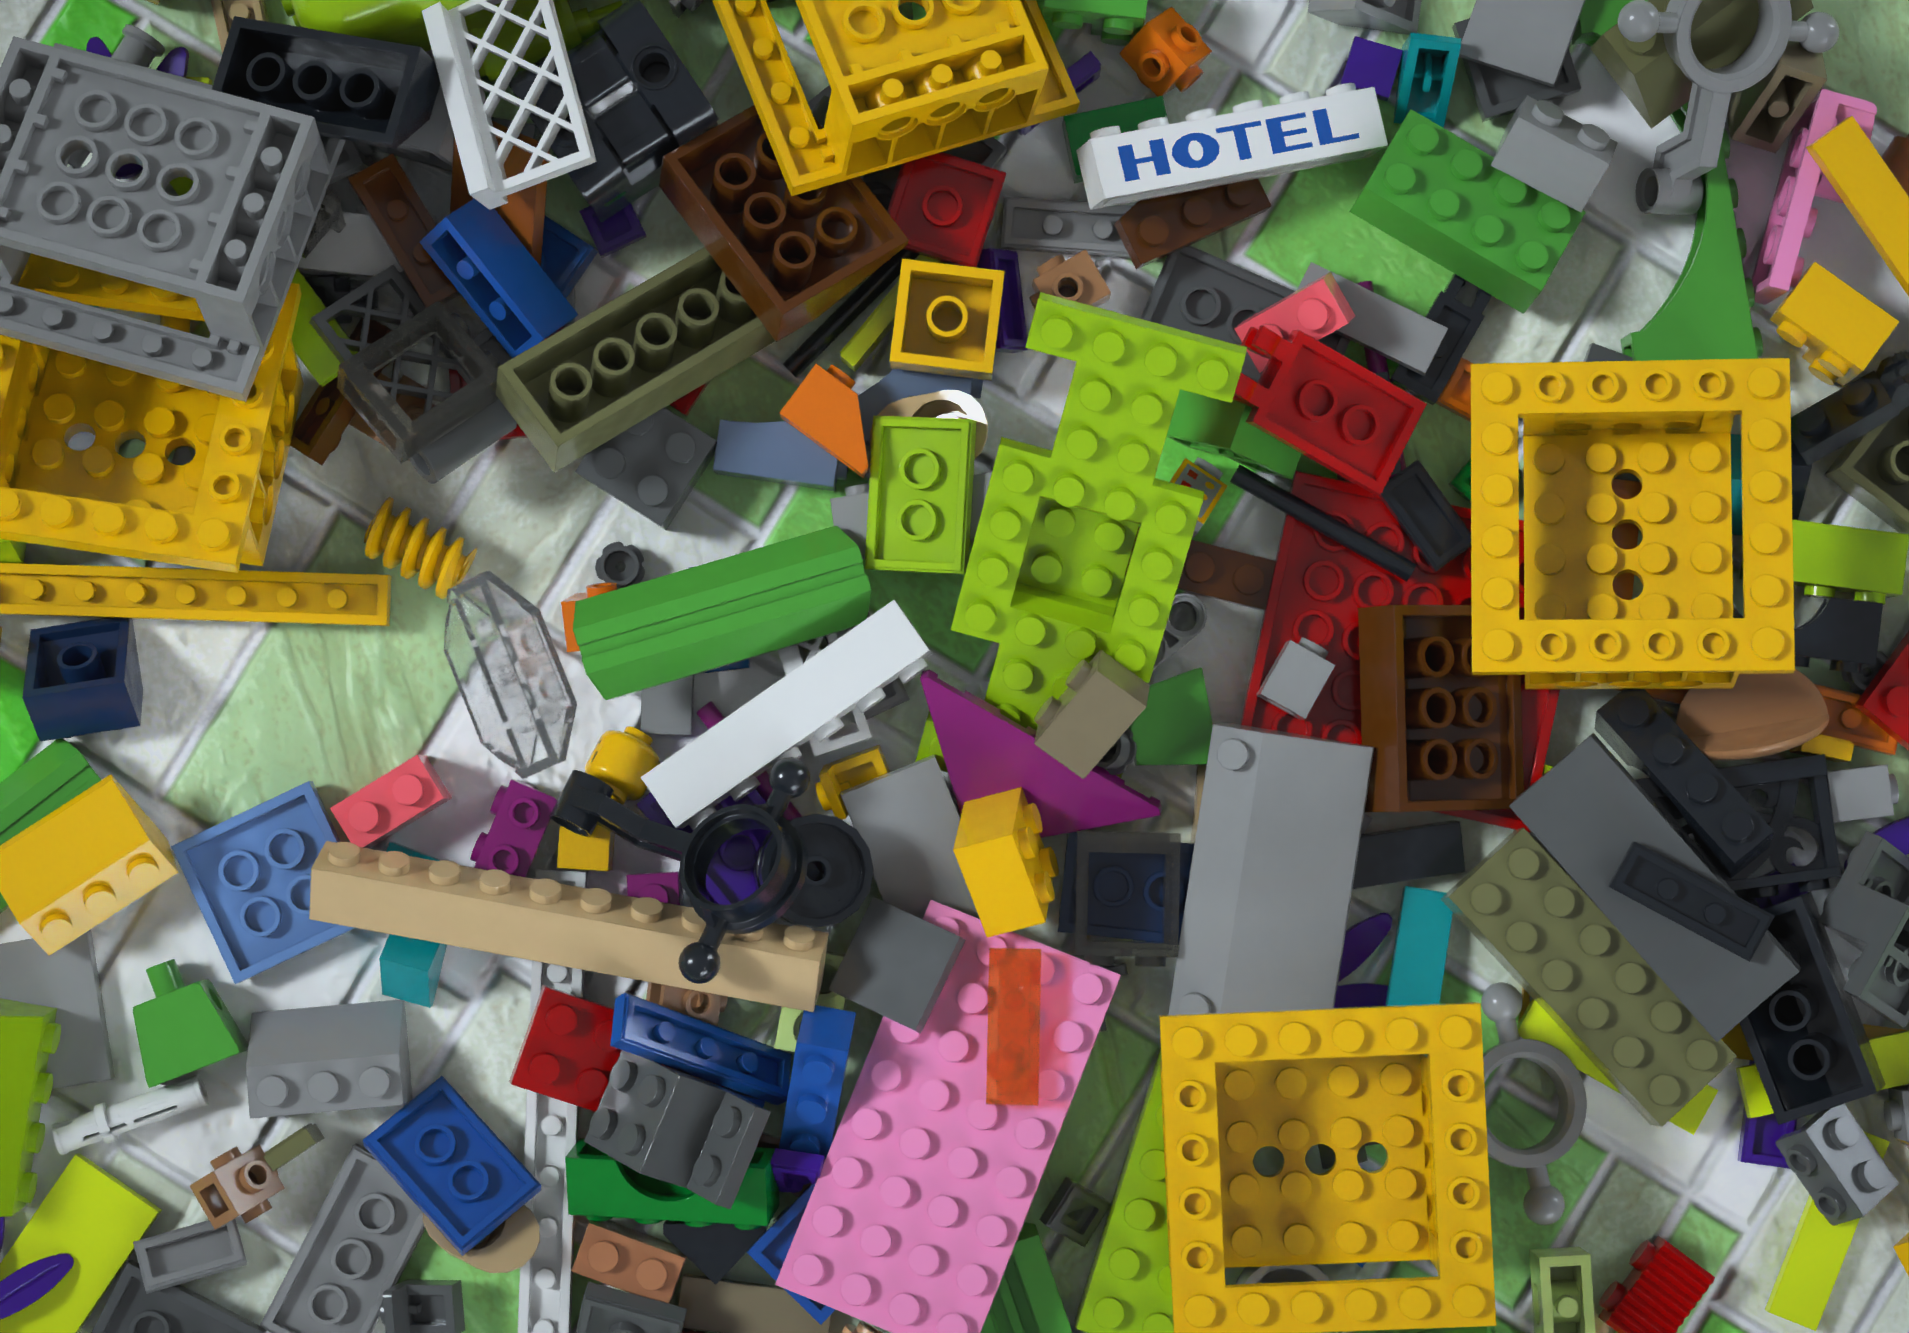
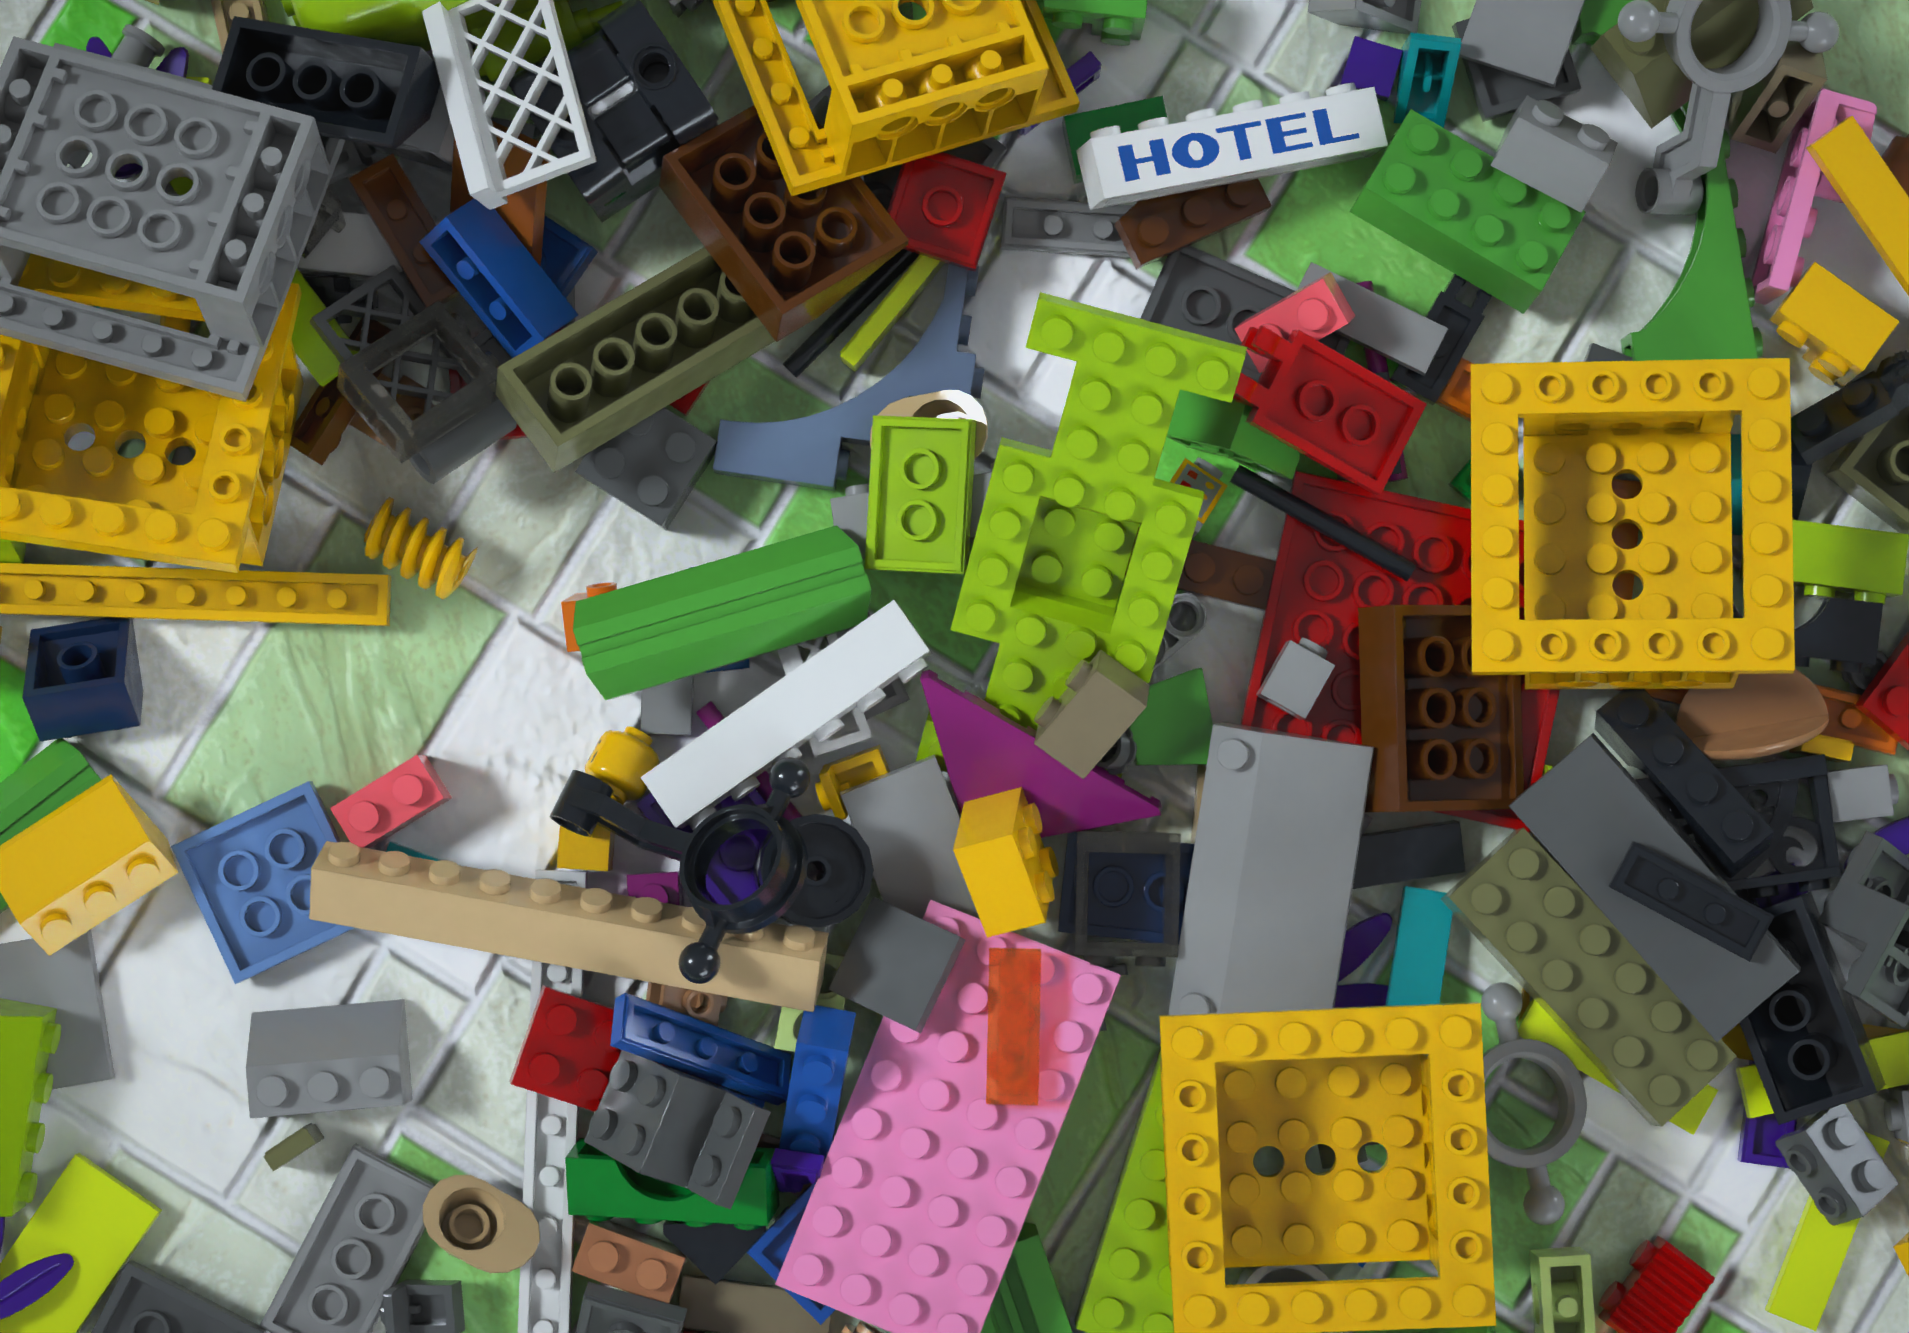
(115, 1119): white pin -> none
(183, 1026): bright green torso -> none
(188, 1254): light grey tile -> none
(237, 1186): medium nougat brick -> none
(411, 969): teal slope -> none
(452, 1165): blue tile -> none
(509, 674): clear wedge -> none
(516, 829): magenta bracket -> none
(615, 232): dark purple tile -> none
(616, 553): dark grey plate -> none
(830, 416): orange slope -> none
(946, 319): yellow brick -> none
(1012, 323): dark purple tile -> none
(1075, 273): medium nougat brick -> none
(1075, 1211): dark grey tile -> none
(1166, 53): orange brick -> none
(1426, 516): black tile -> none

